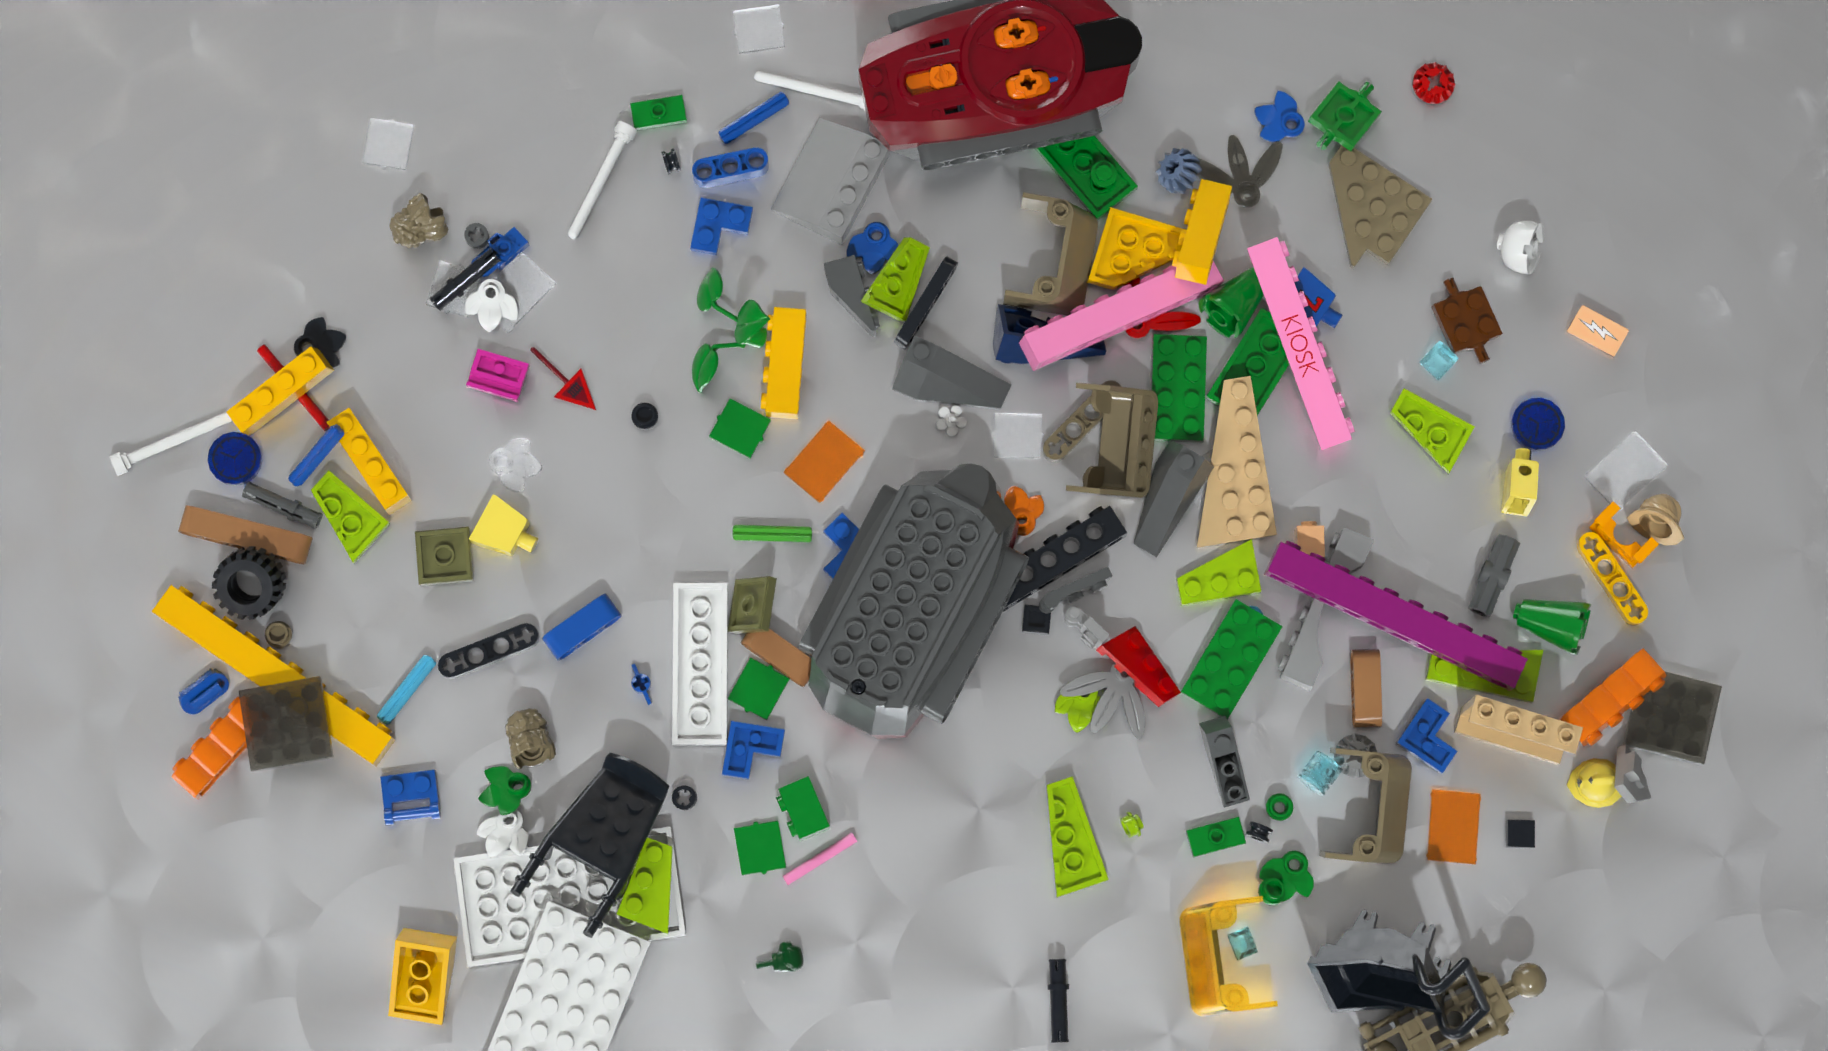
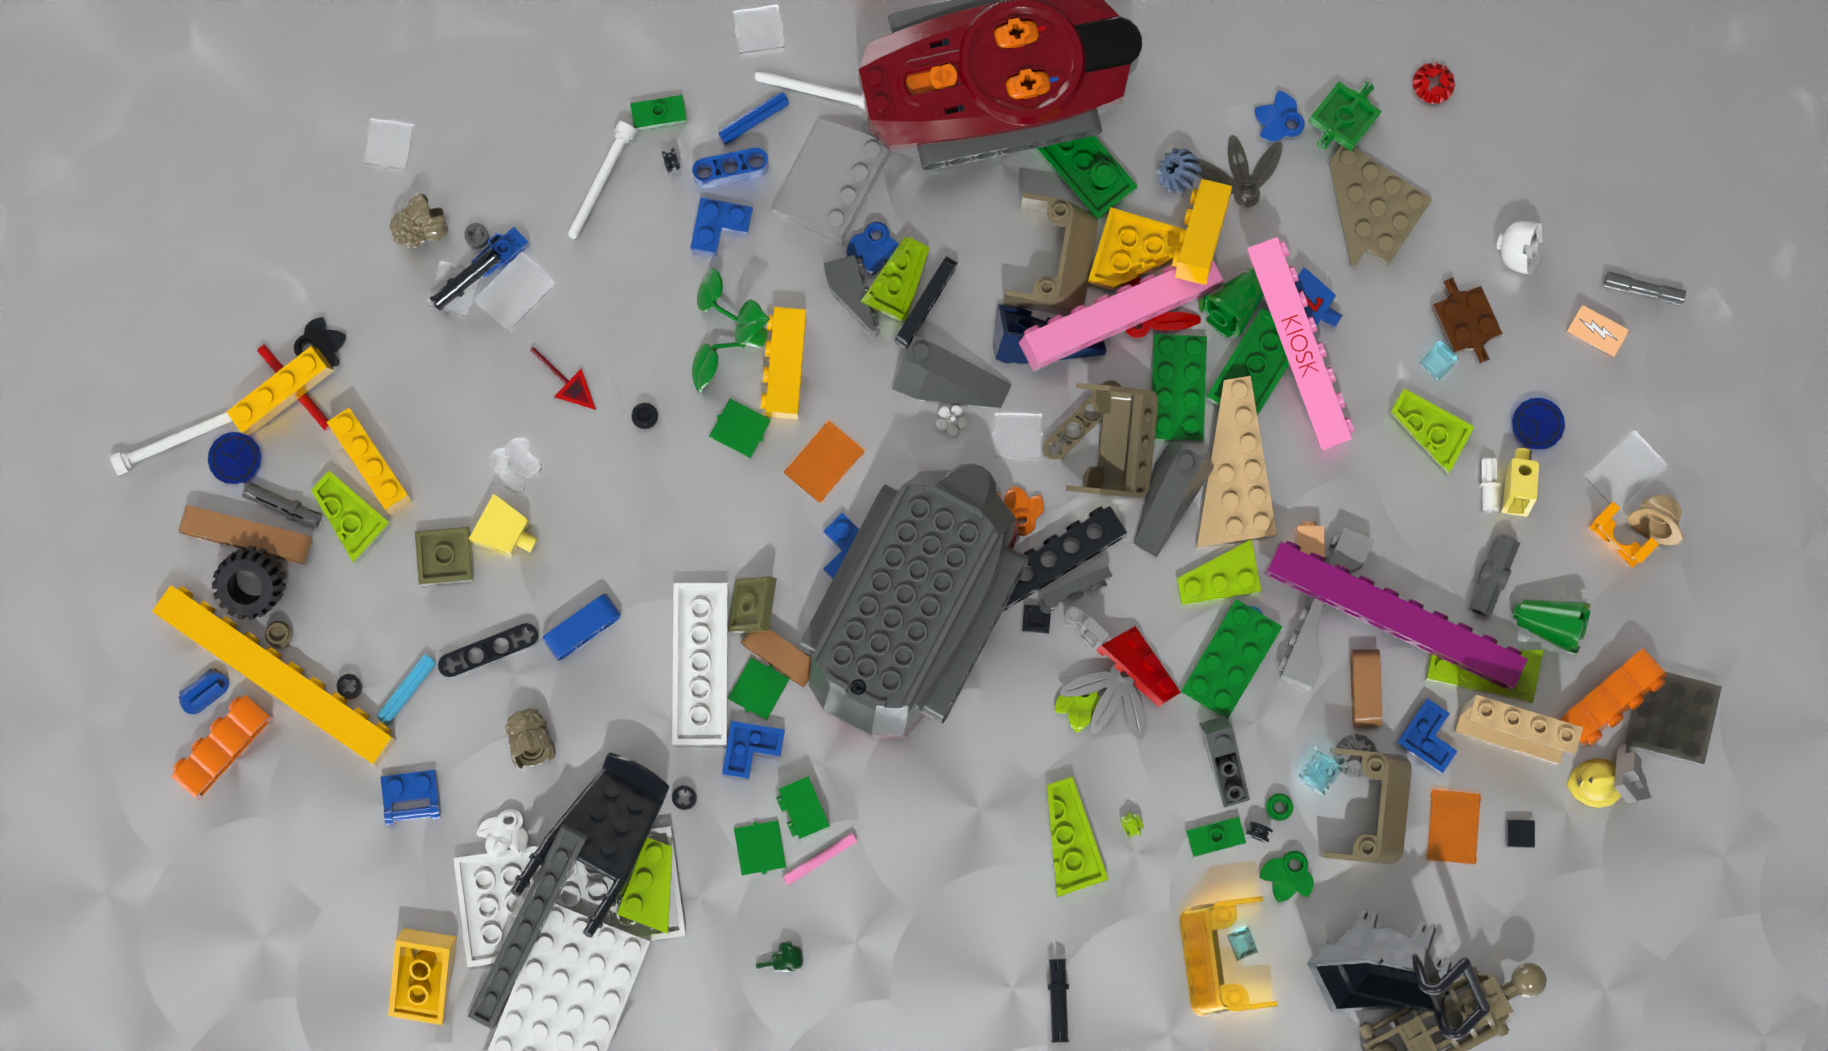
(286, 724): clear smoke plate -> none
(316, 455): blue axle -> none
(350, 678): none -> black bush
(489, 308): white plate -> none
(497, 375): dark pink plate -> none
(501, 790): green plate -> none
(527, 926): none -> dark grey tile
(641, 684): blue piece -> none
(772, 533): bright green axle -> none
(1272, 891): green plate -> none
(1489, 484): none -> white axle
(1616, 576): yellow beam -> none
(1628, 284): none -> dark grey piece

